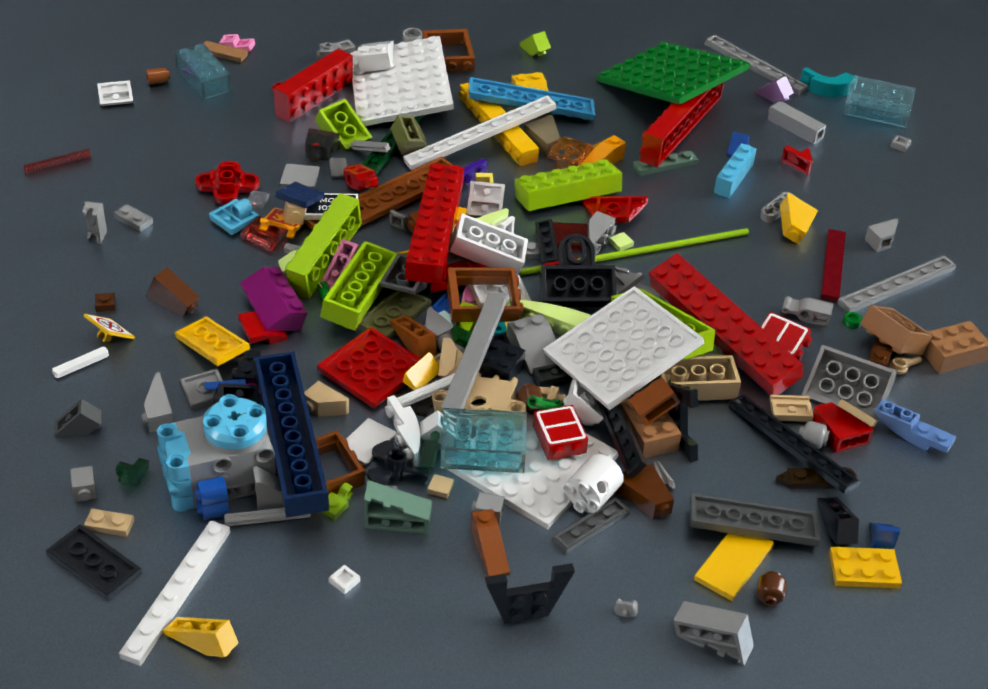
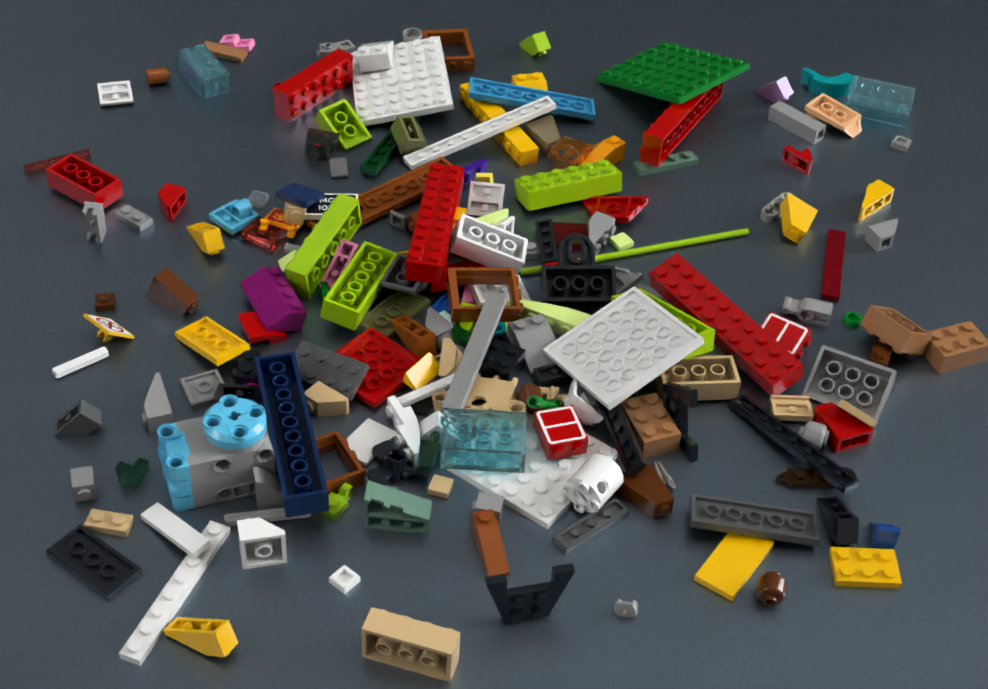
(83, 181): none -> red brick
(172, 199): none -> red slope
(176, 530): none -> white tile
(207, 237): none -> yellow slope
(212, 498): blue brick -> none
(213, 385): blue tile -> none
(227, 182): red plant -> none
(261, 543): none -> white slope
(303, 174): light grey tile -> none
(330, 368): none -> dark grey plate
(360, 177): red piece -> none
(370, 146): light grey axle -> none
(410, 644): none -> tan brick
(654, 401): dark orange brick -> none
(716, 628): light grey wedge -> none
(735, 170): medium azure brick -> none
(736, 140): blue slope -> none
(756, 64): light grey tile -> none
(835, 114): none -> light nougat slope
(877, 196): none -> yellow slope
(896, 284): light grey tile -> none
(901, 364): tan plate -> none
(907, 425): medium blue slope -> none

